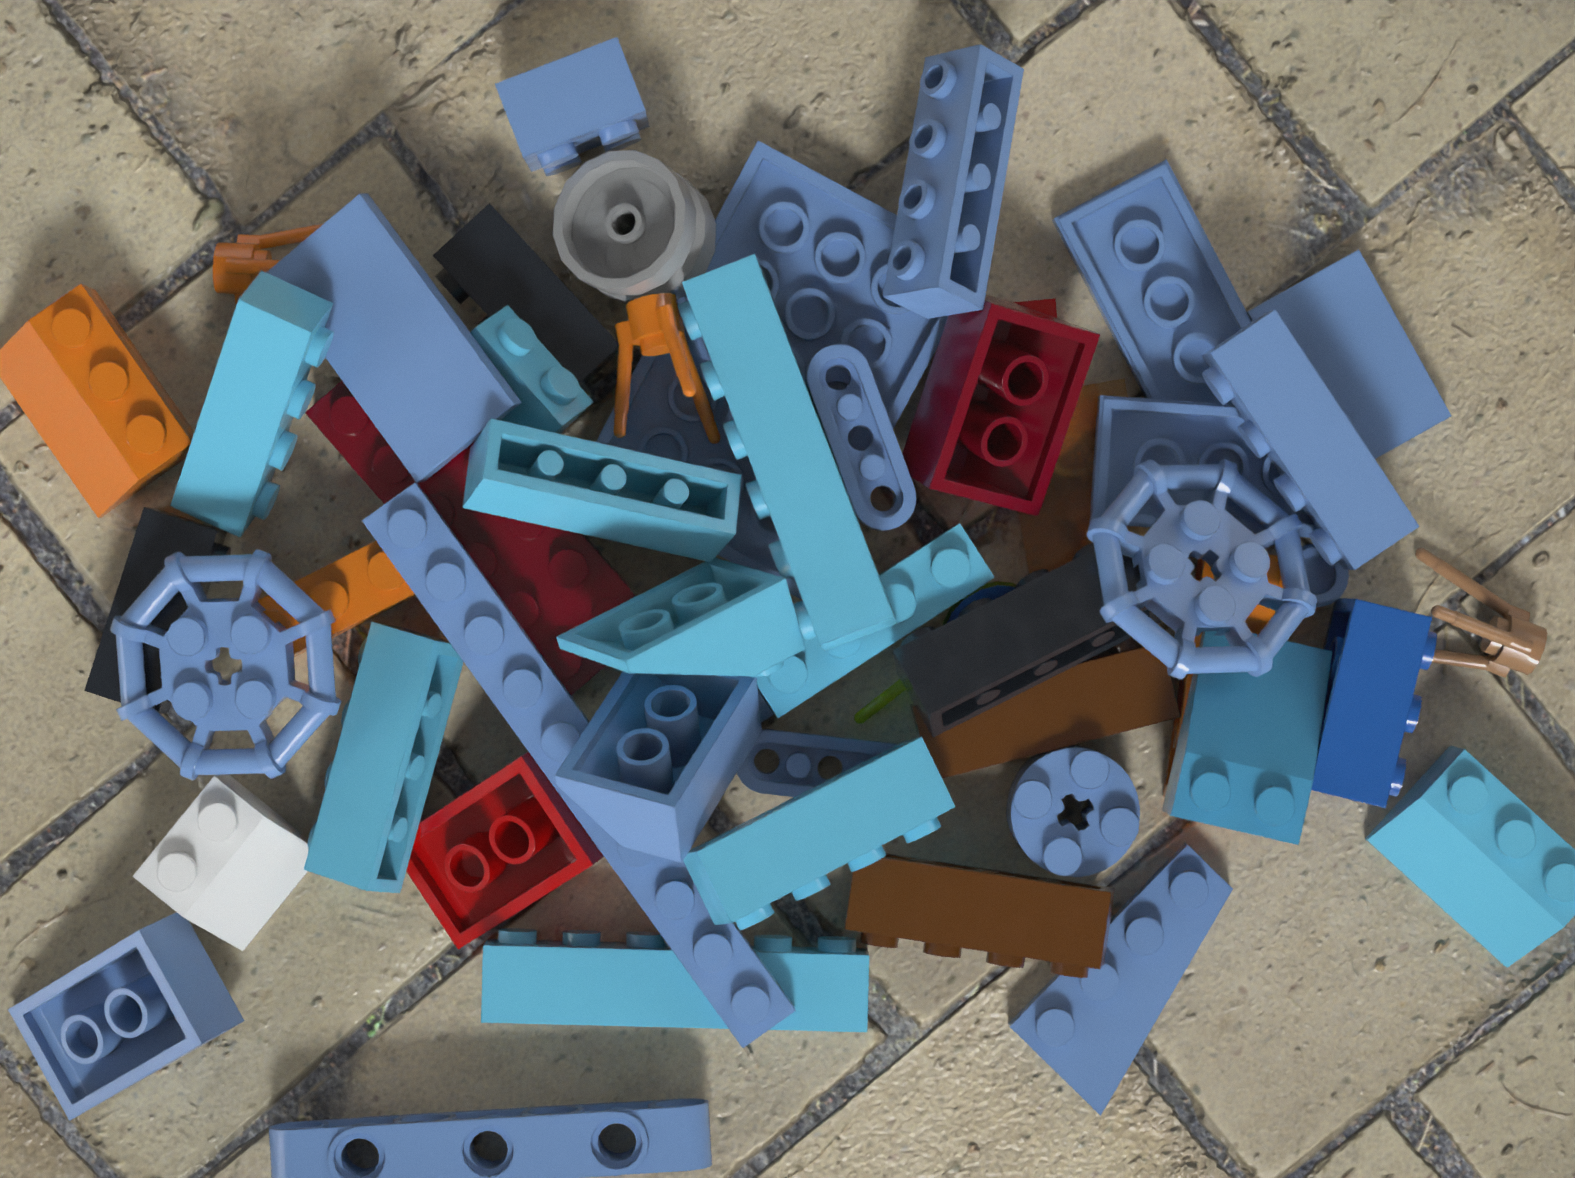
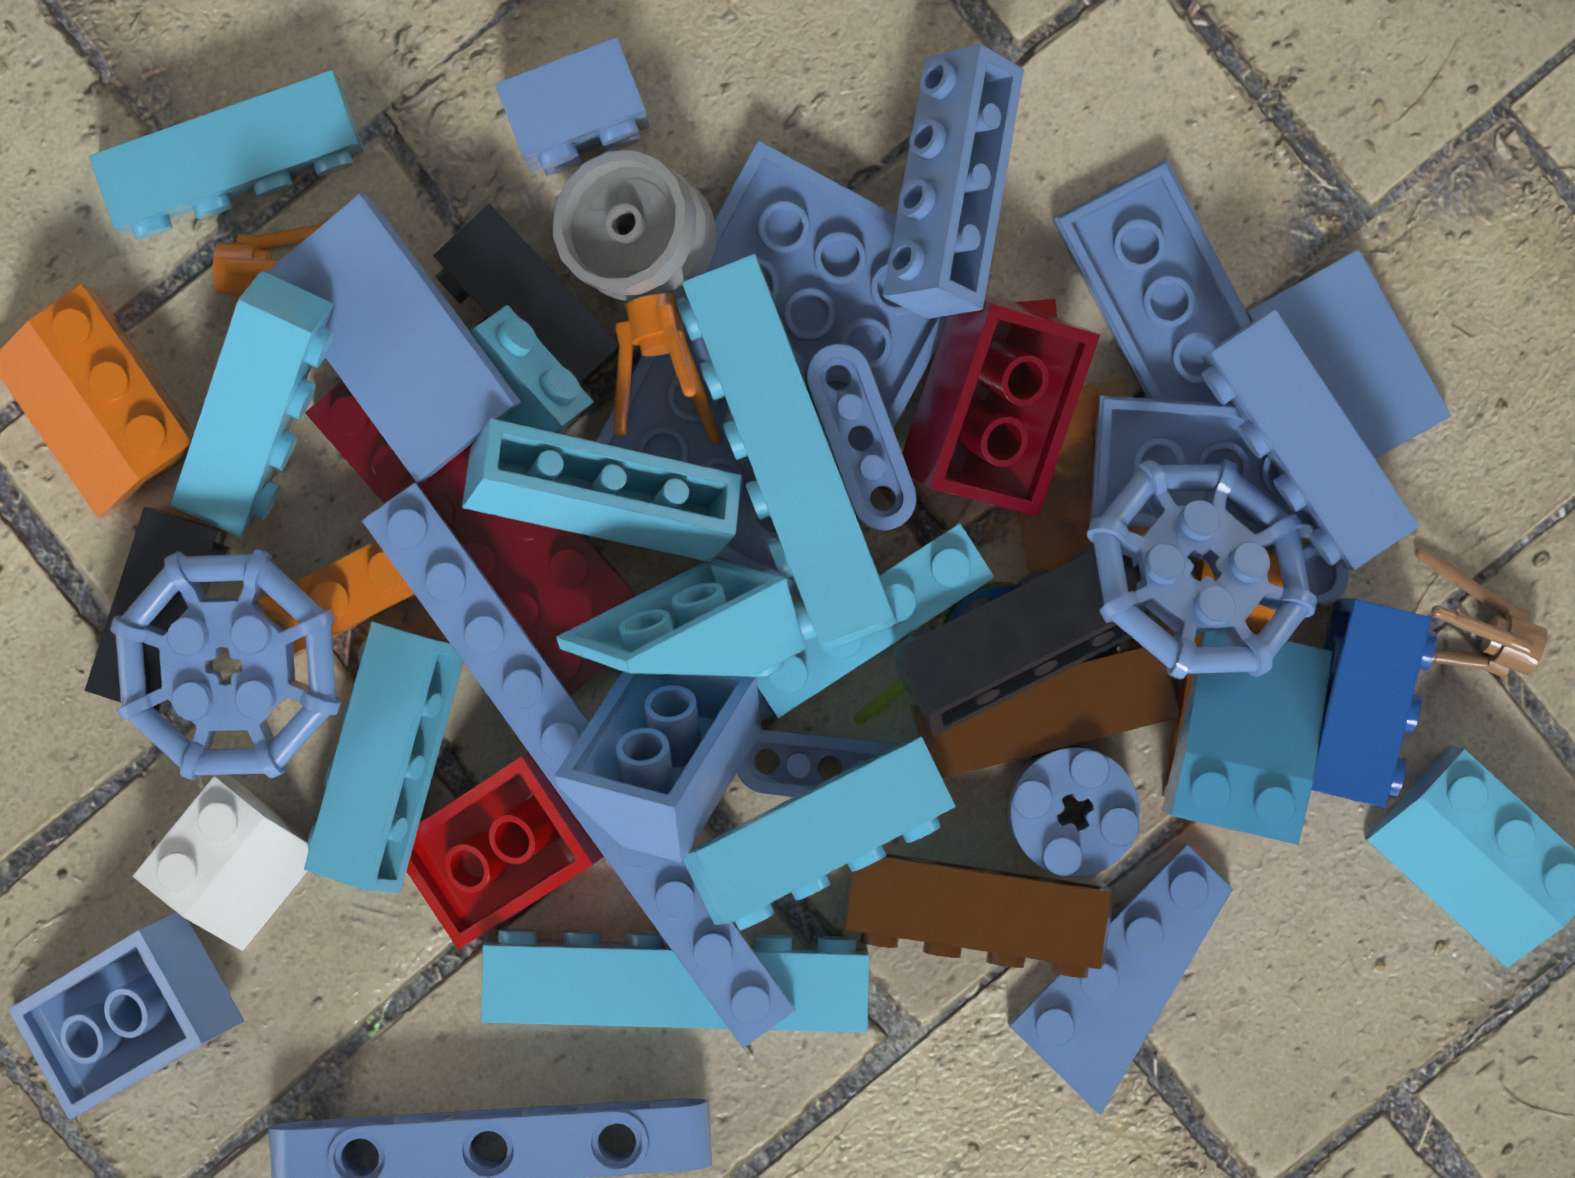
(226, 155): none -> medium azure brick

